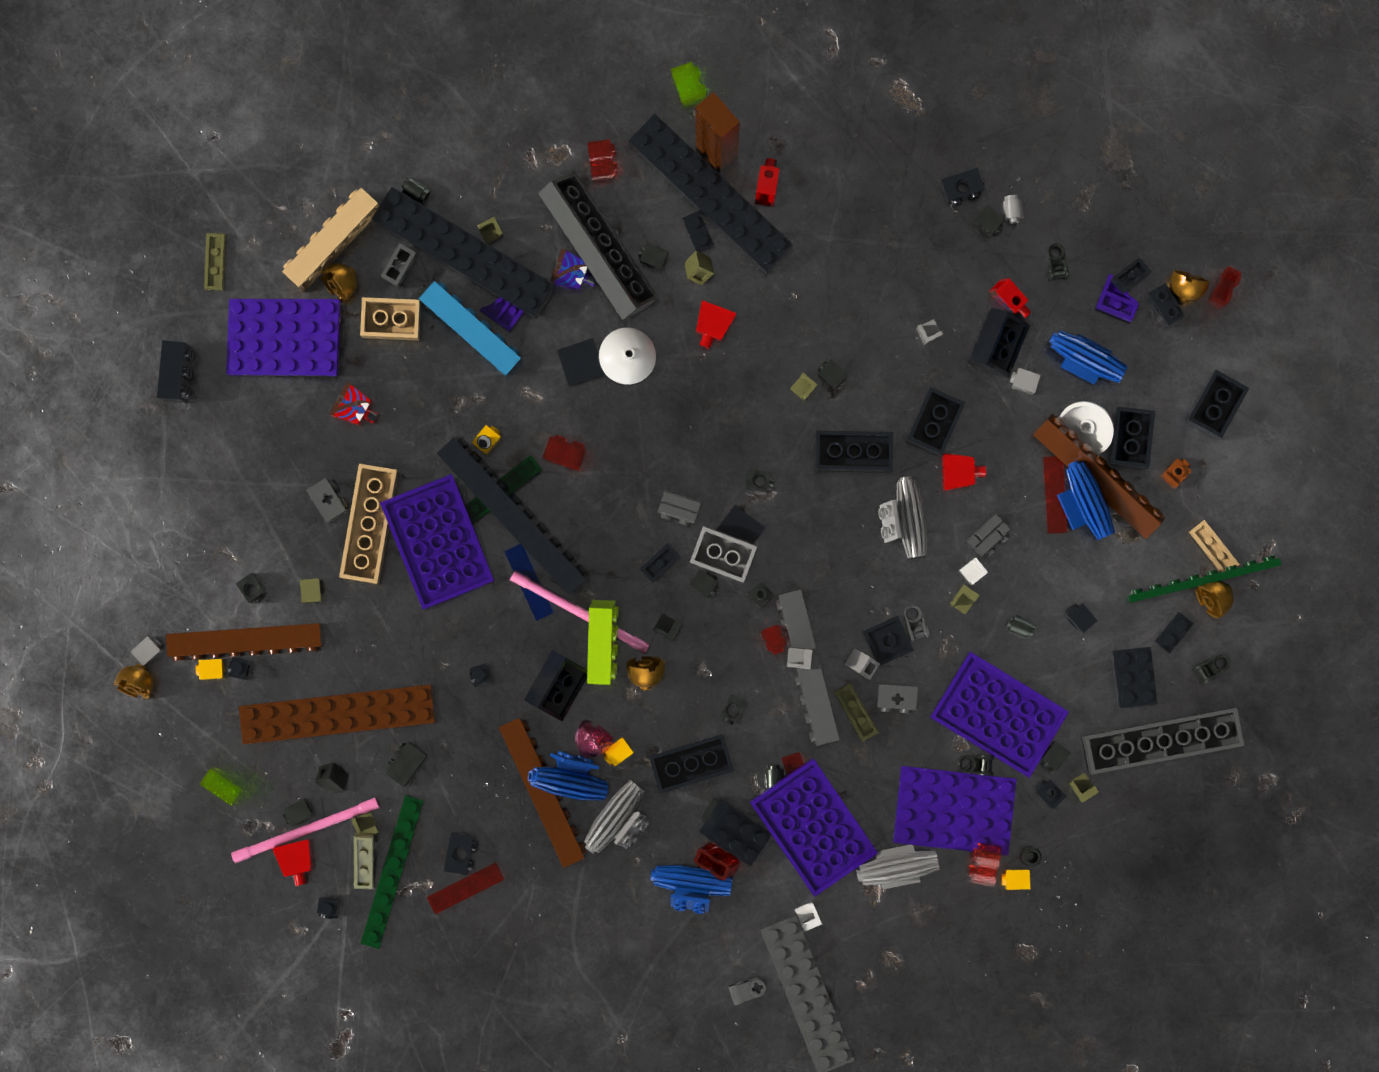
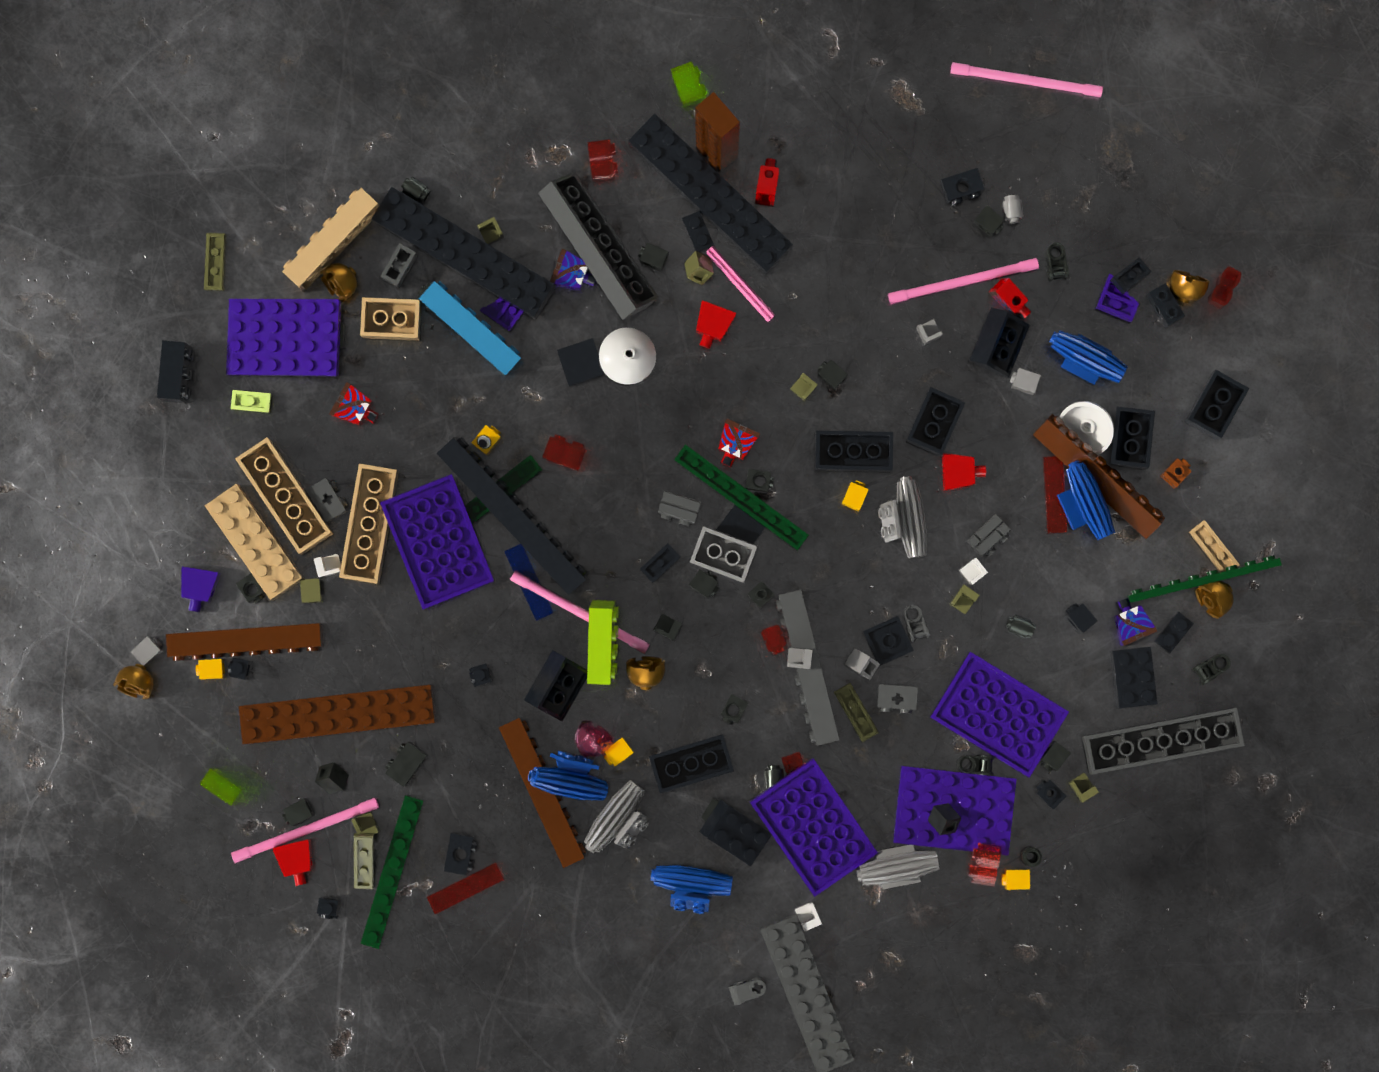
(198, 586): none -> dark purple torso
(251, 401): none -> yellowish green plate
(254, 542): none -> tan brick
(284, 496): none -> tan brick
(327, 565): none -> white panel
(719, 863): clear red brick -> none
(736, 442): none -> torso
(740, 283): none -> bright pink axle
(741, 497): none -> dark green plate
(855, 495): none -> yellow brick
(904, 295): none -> bright pink piece
(944, 819): none -> pearl dark grey panel
(967, 70): none -> bright pink piece
(1132, 623): none -> torso

